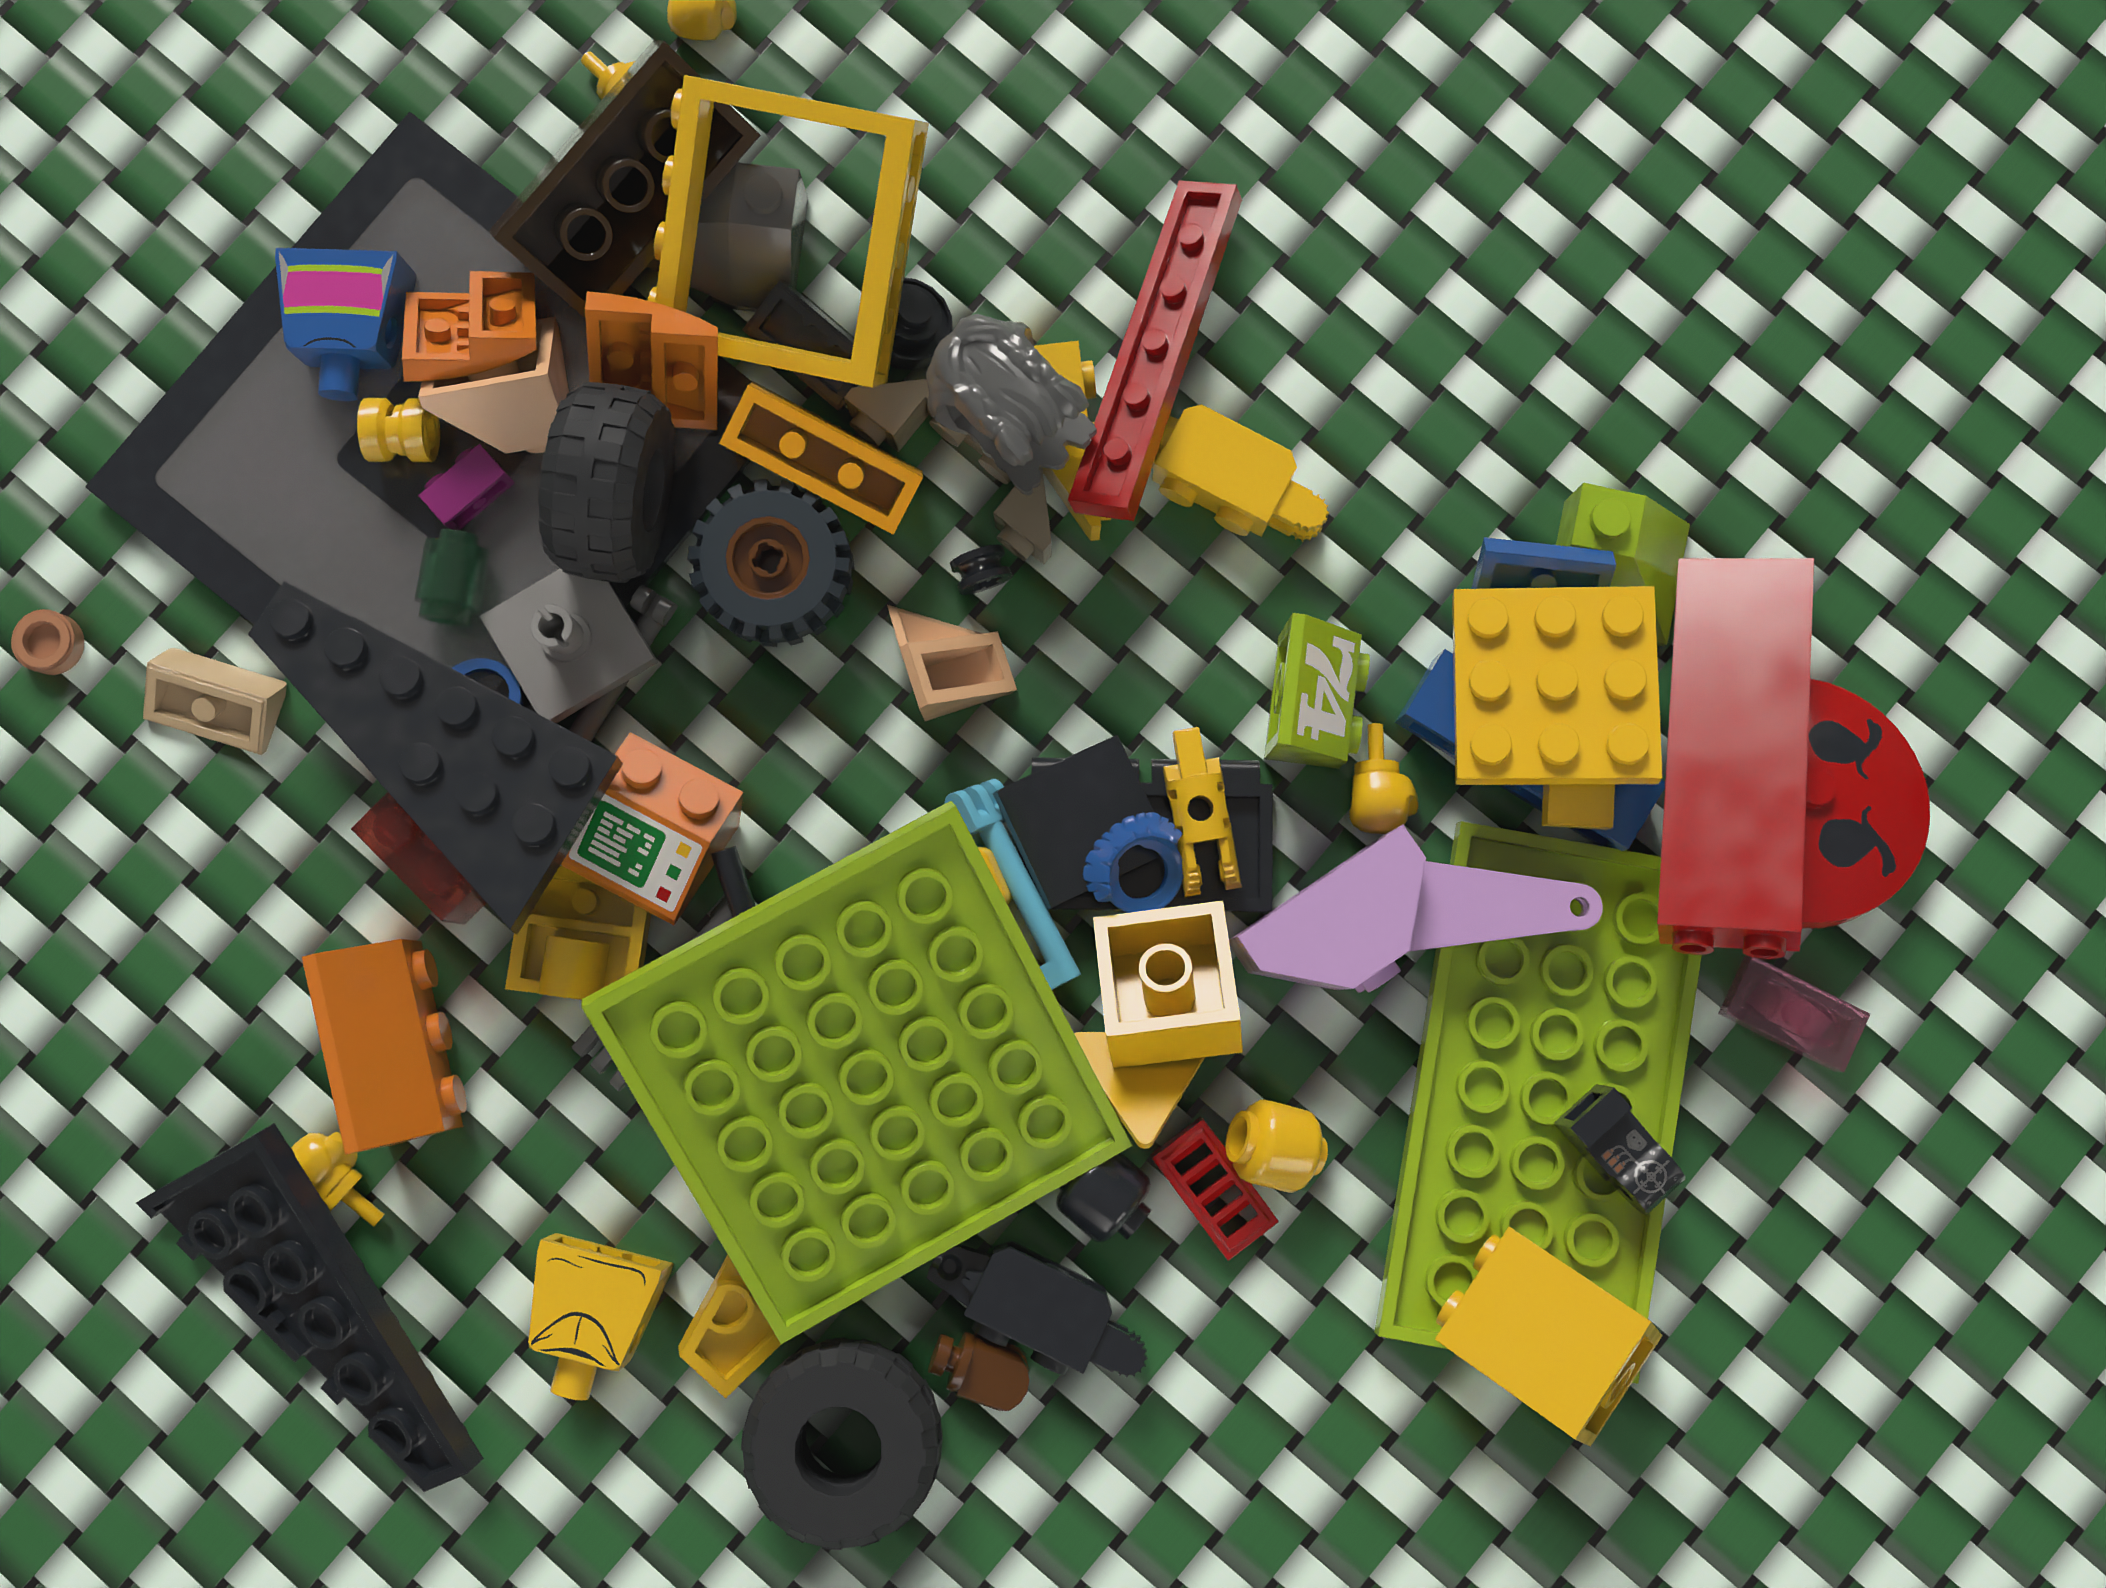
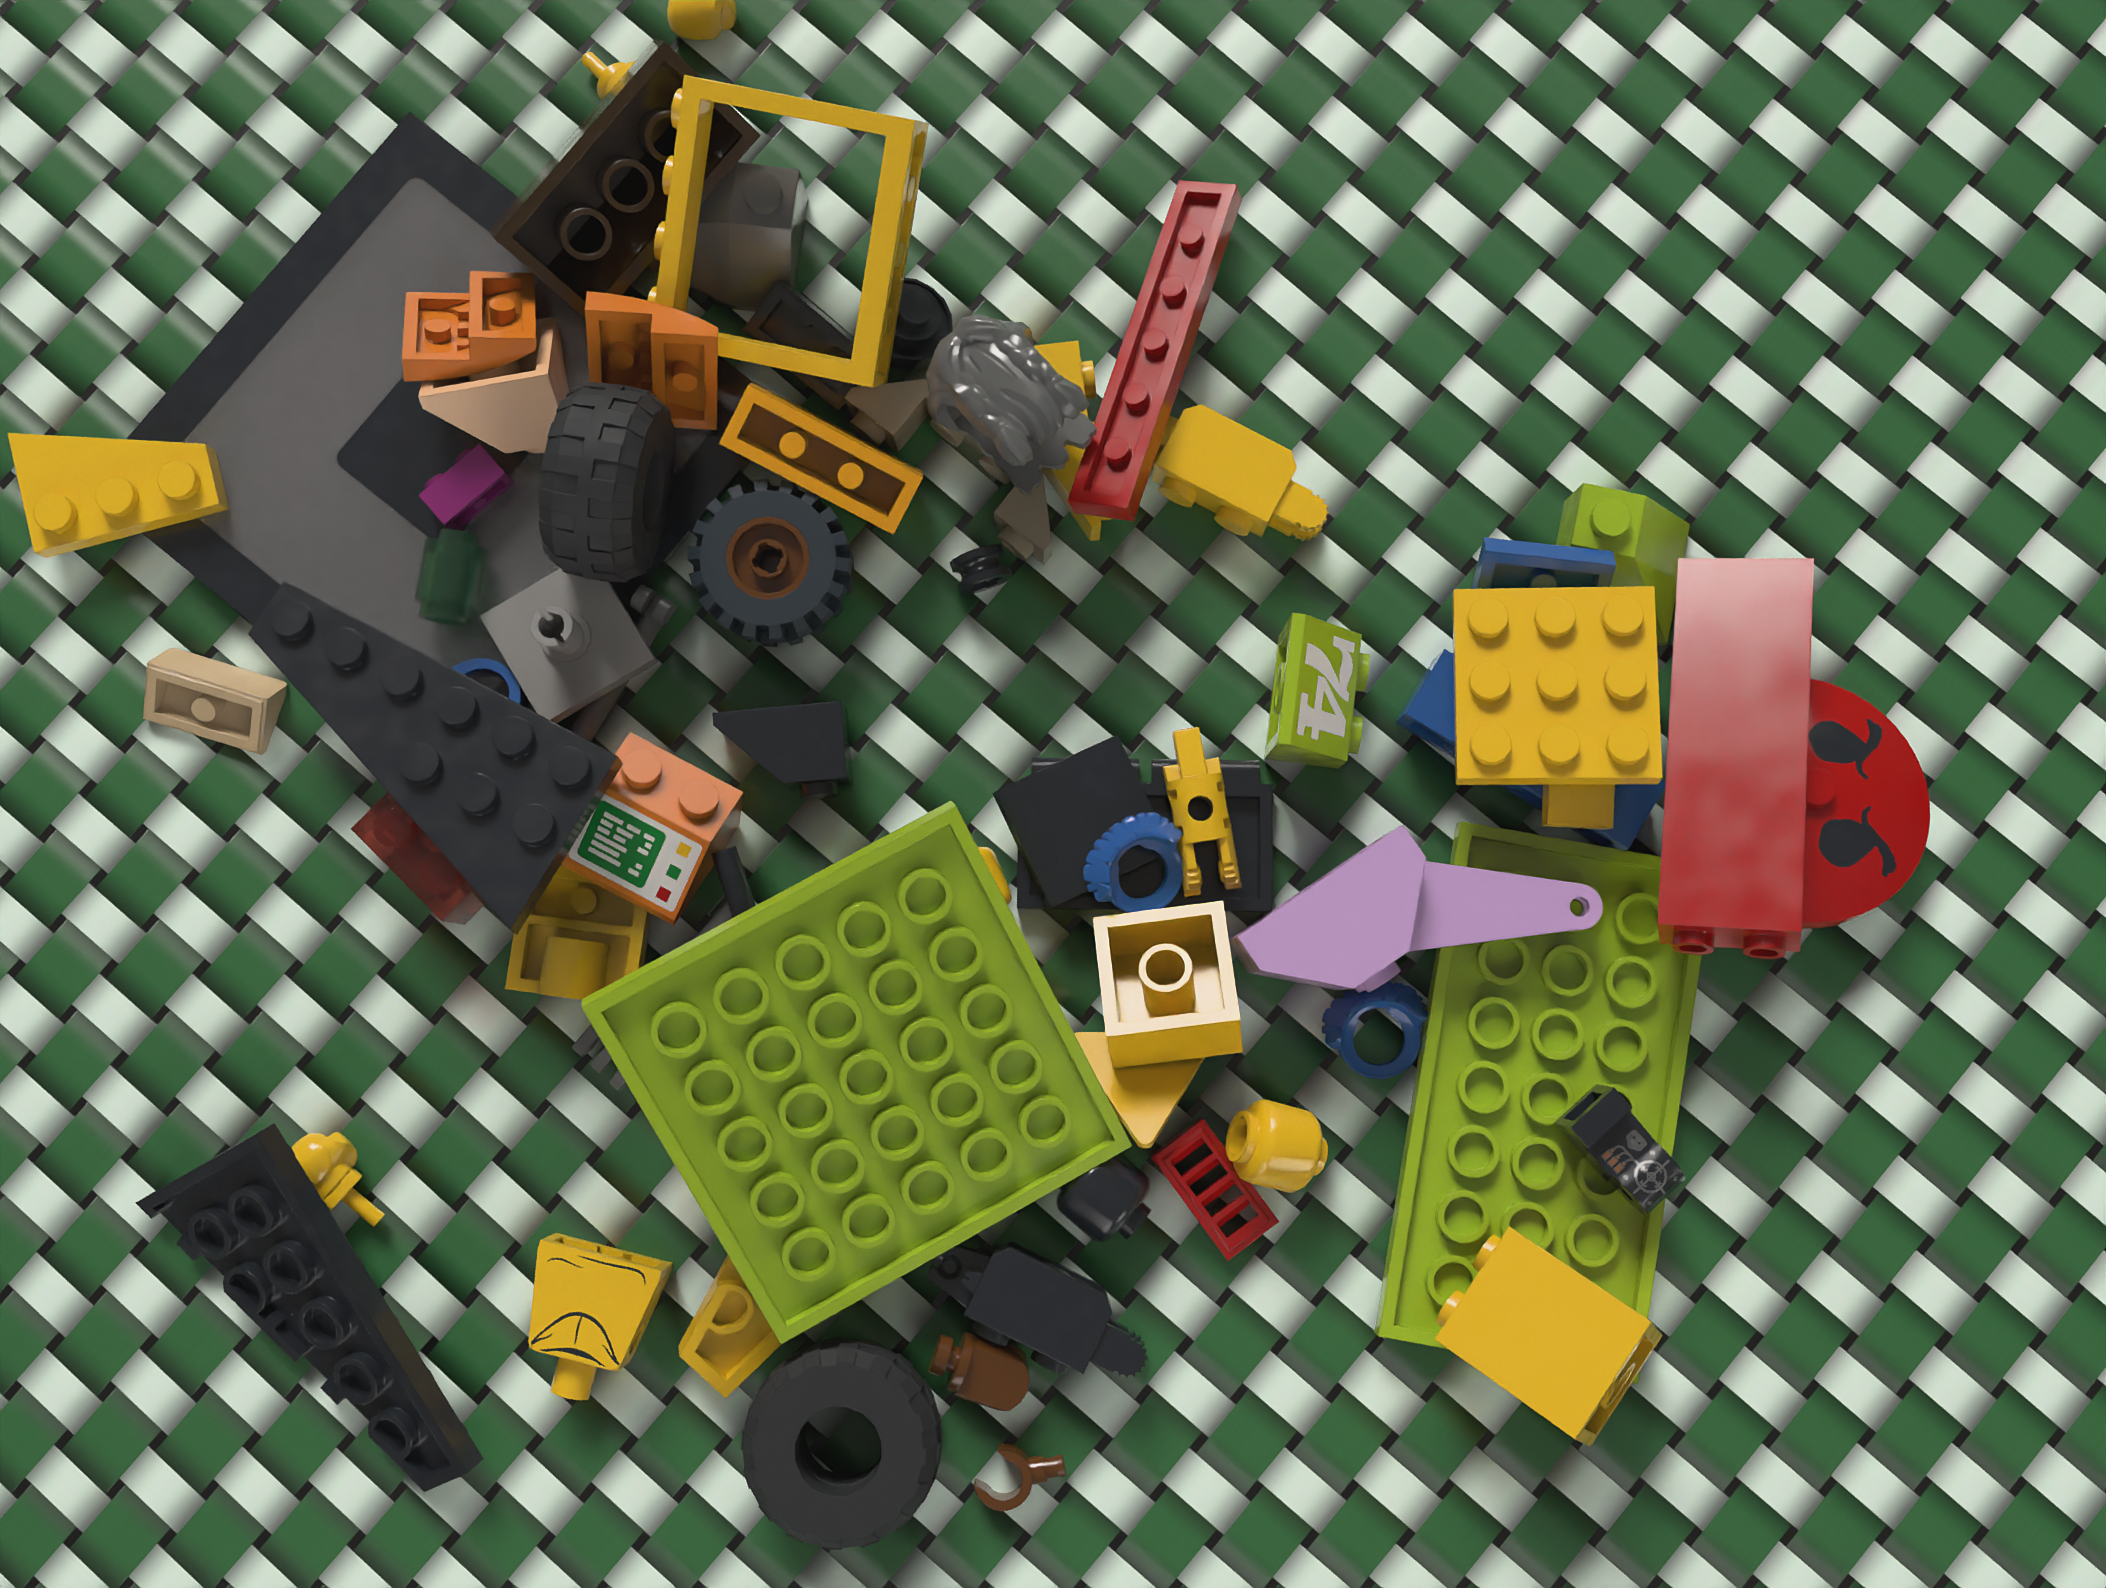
(47, 642): nougat tile -> none
(110, 489): none -> yellow wing
(343, 312): blue torso -> none
(384, 1043): orange slope -> none
(397, 430): yellow wheel -> none
(795, 743): none -> black slope
(950, 663): light nougat slope -> none
(984, 817): medium azure hinge -> none
(1033, 1471): none -> reddish brown piece
(1379, 792): yellow piece -> none
(1400, 1002): none -> blue piece
(1794, 1014): clear pink plate -> none

